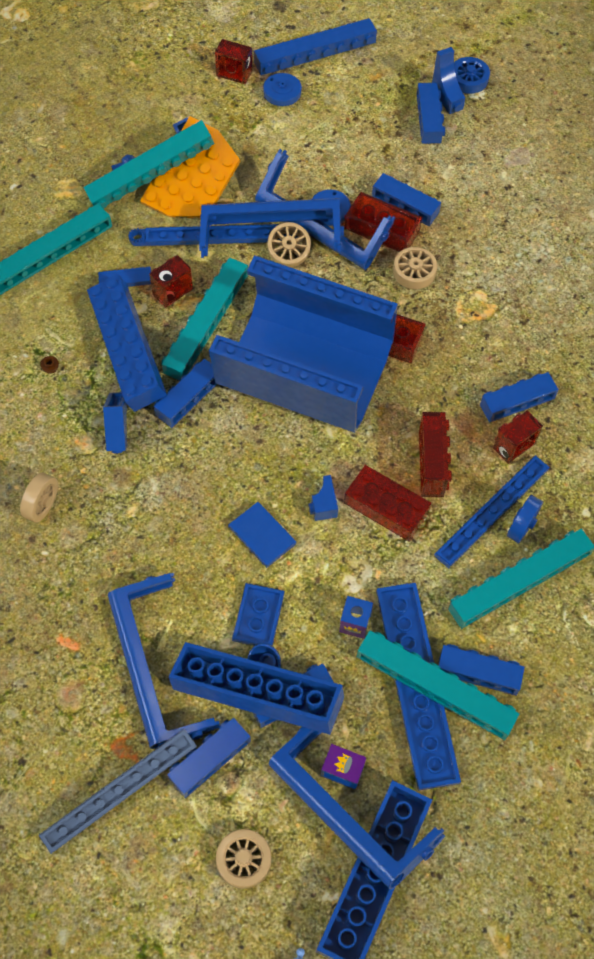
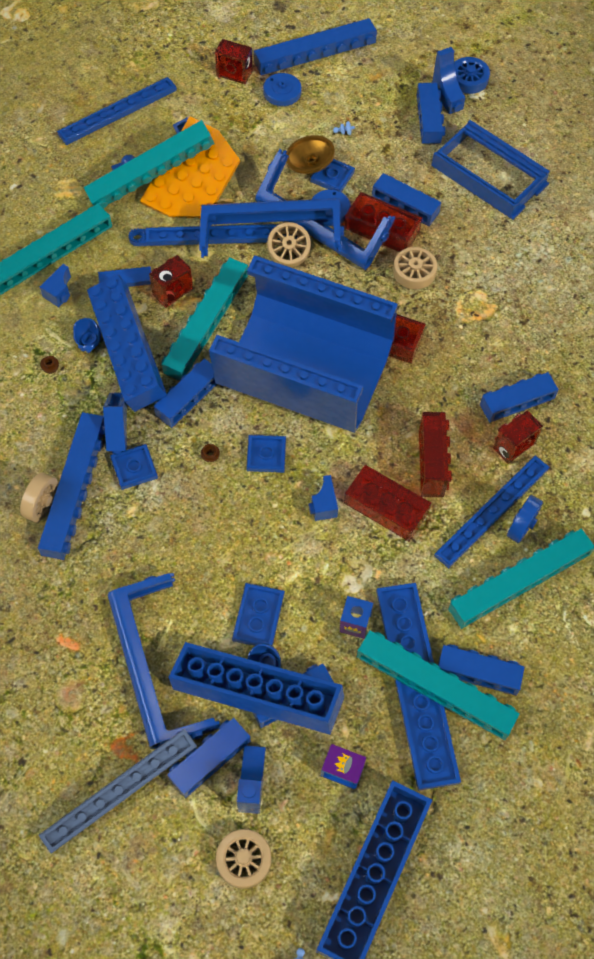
(56, 288): none -> blue arch
(72, 487): none -> blue brick
(86, 334): none -> blue hair
(116, 110): none -> blue tile
(134, 466): none -> blue tile
(207, 449): none -> reddish brown plate
(251, 780): none -> blue arch
(262, 534): blue tile -> none
(266, 453): none -> blue tile
(310, 154): none -> pearl gold dish
(334, 176): none -> blue tile
(340, 822): blue piece -> none
(342, 128): none -> light blue hair
(480, 187): none -> blue piece

